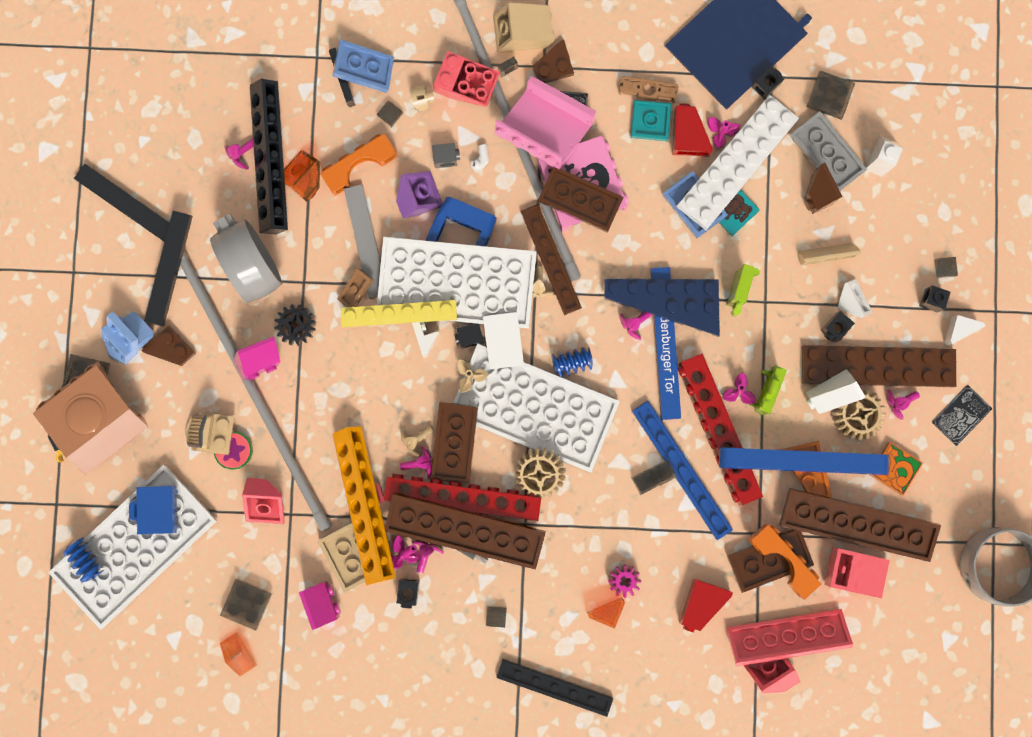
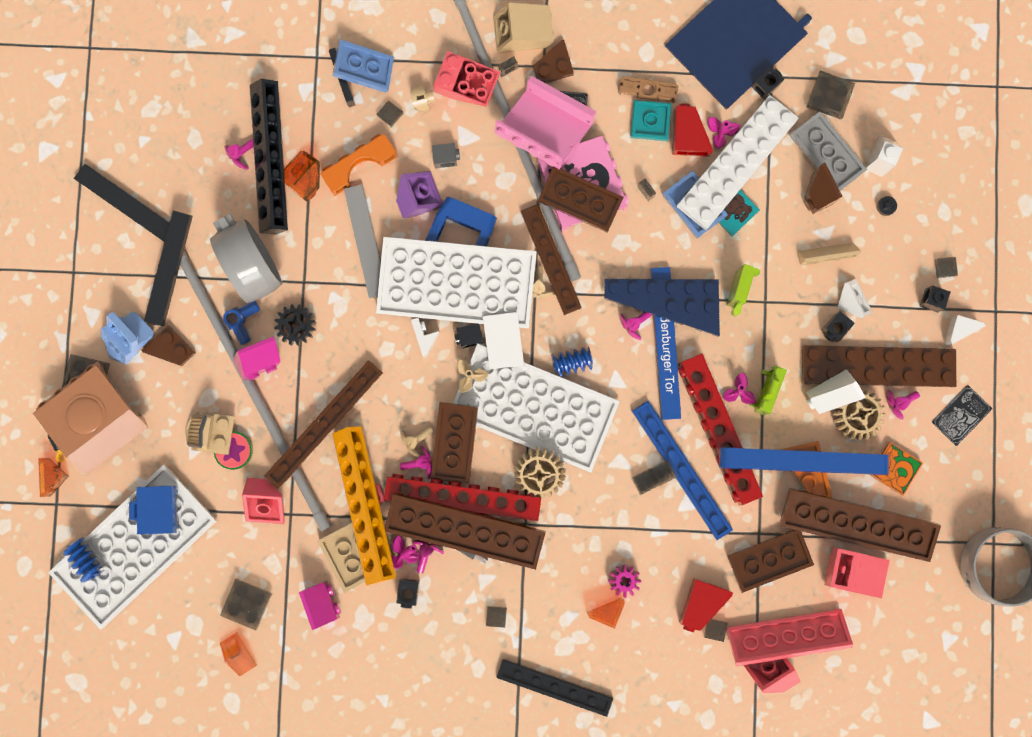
(50, 477): none -> clear orange slope
(242, 313): none -> blue axle
(323, 424): none -> reddish brown plate
(355, 288): medium nougat plate -> none
(399, 313): light yellow plate -> none
(482, 160): white arm -> none
(646, 189): none -> clear smoke tile
(715, 630): none -> clear smoke tile
(801, 579): orange arch -> none
(887, 206): none -> black tile

